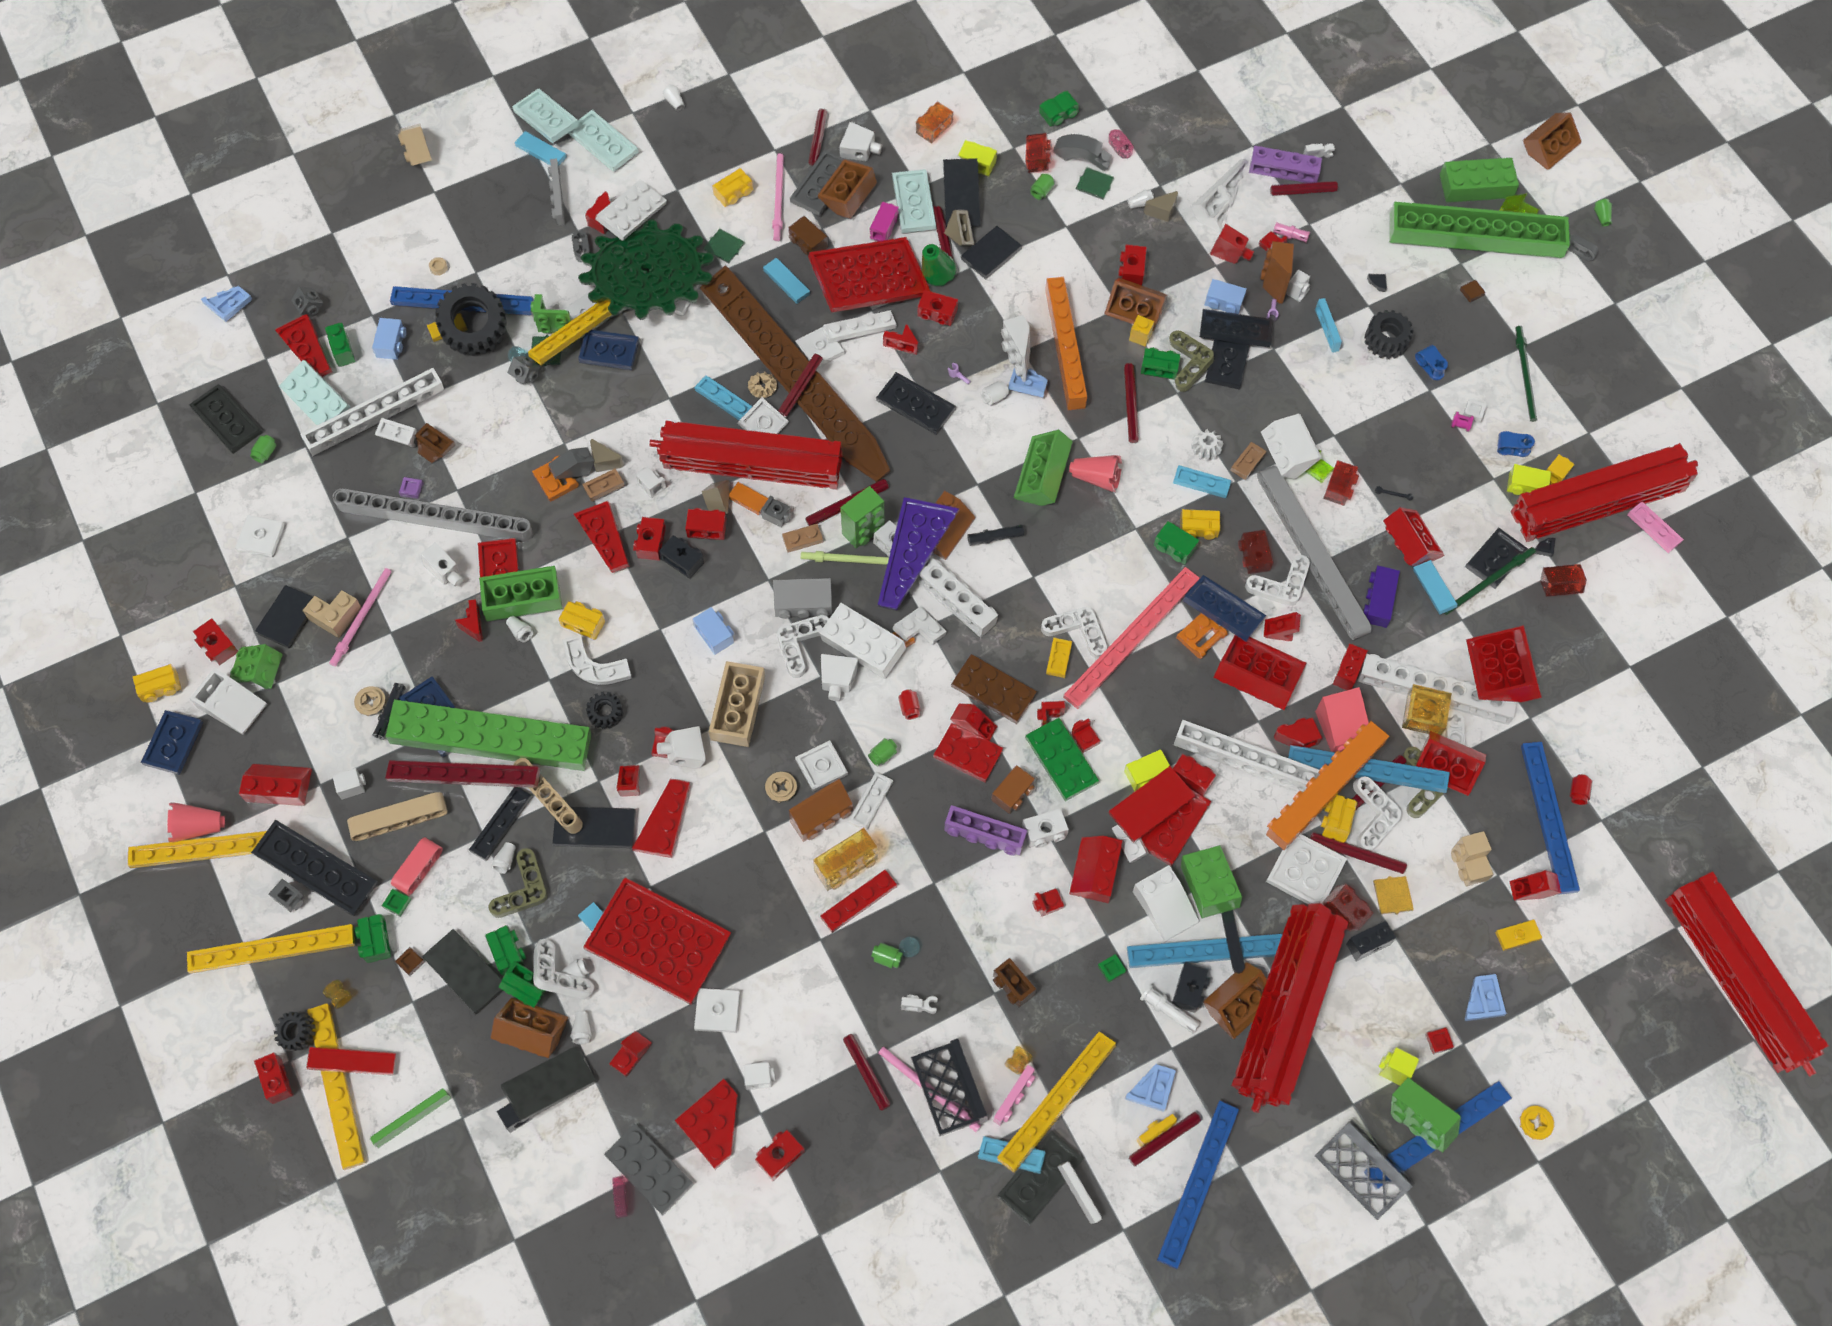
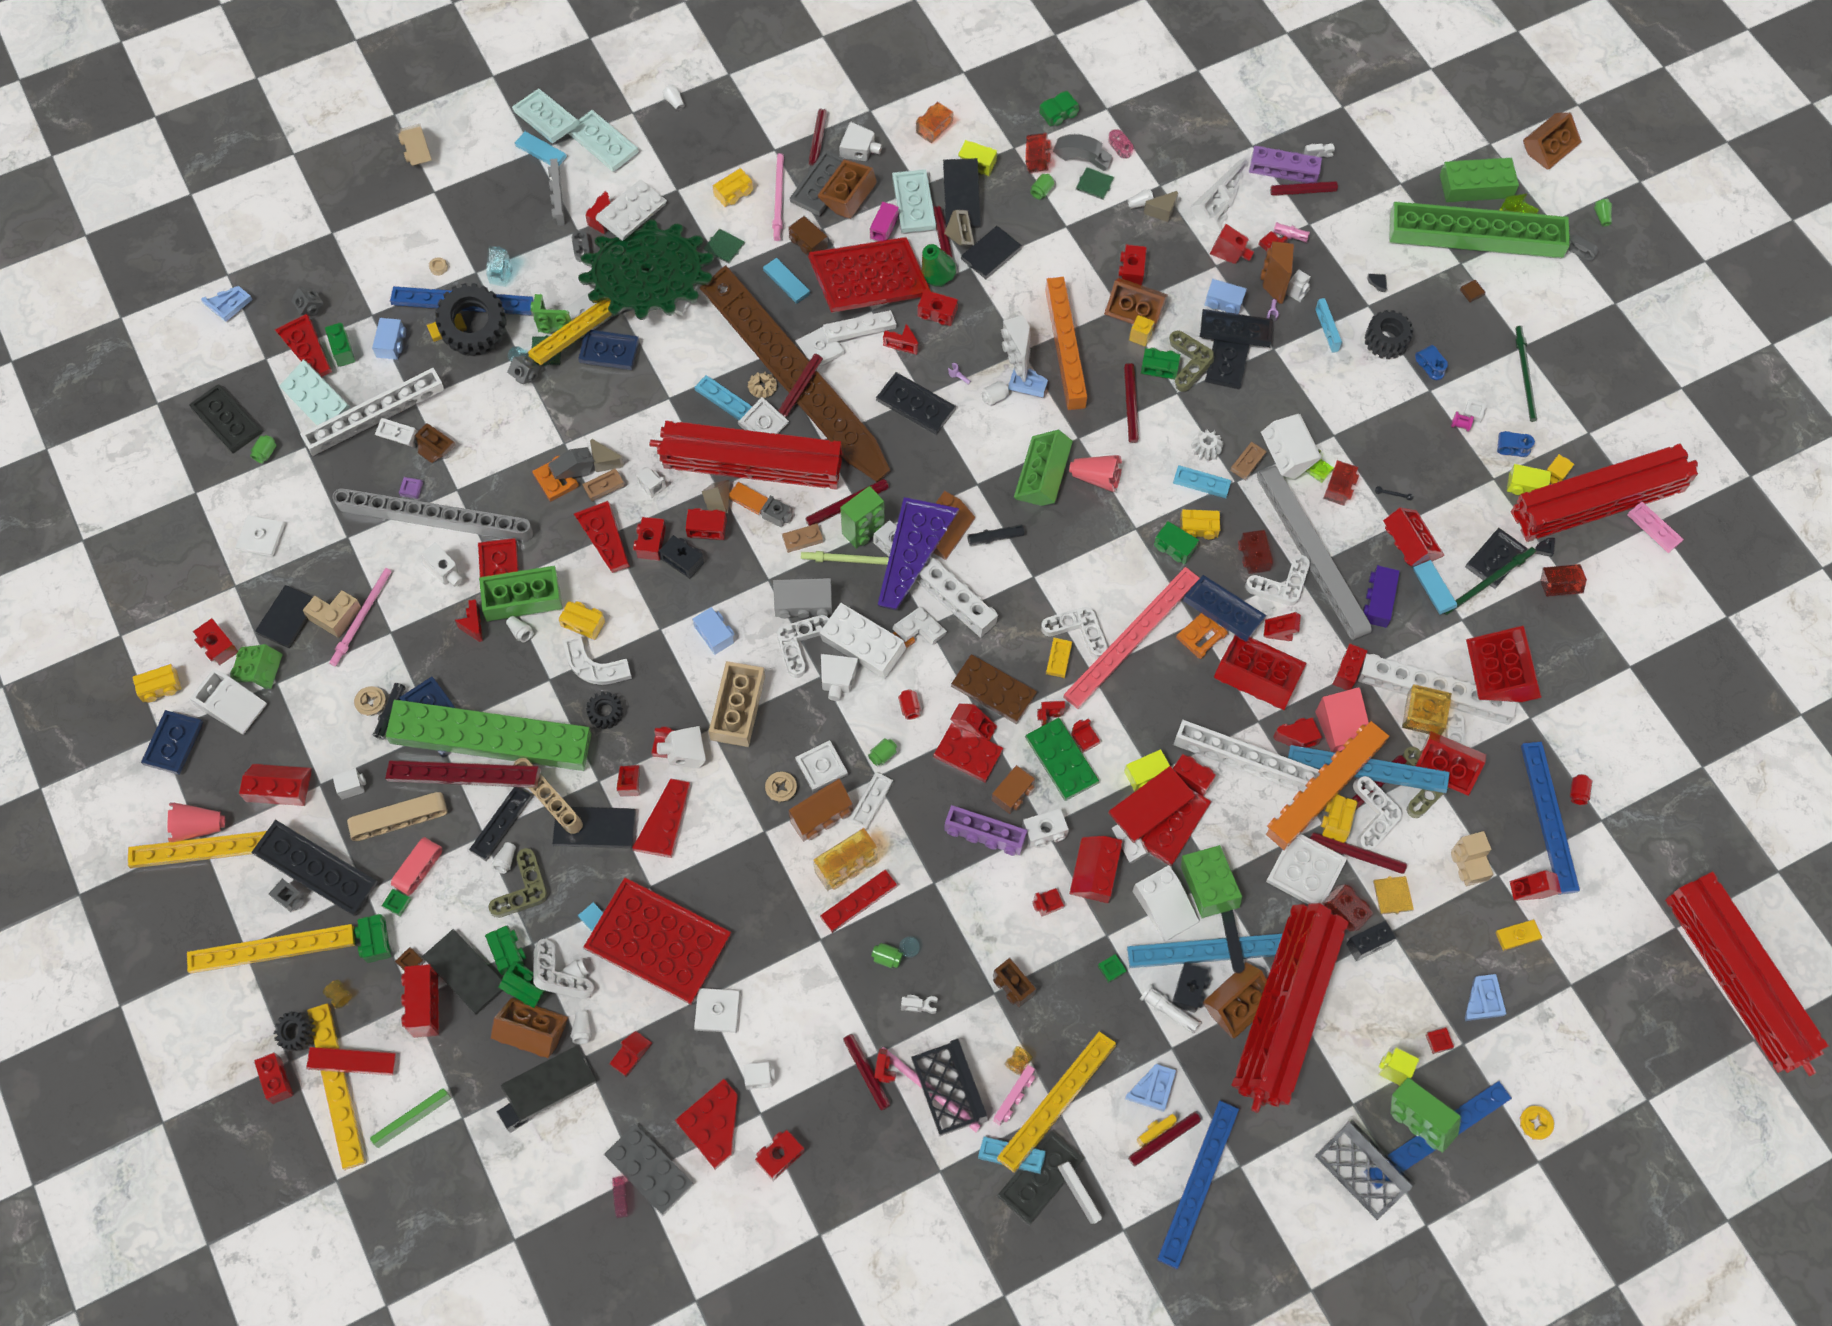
(420, 1001): none -> red brick
(498, 266): none -> clear light blue slope
(883, 1063): none -> red bracket

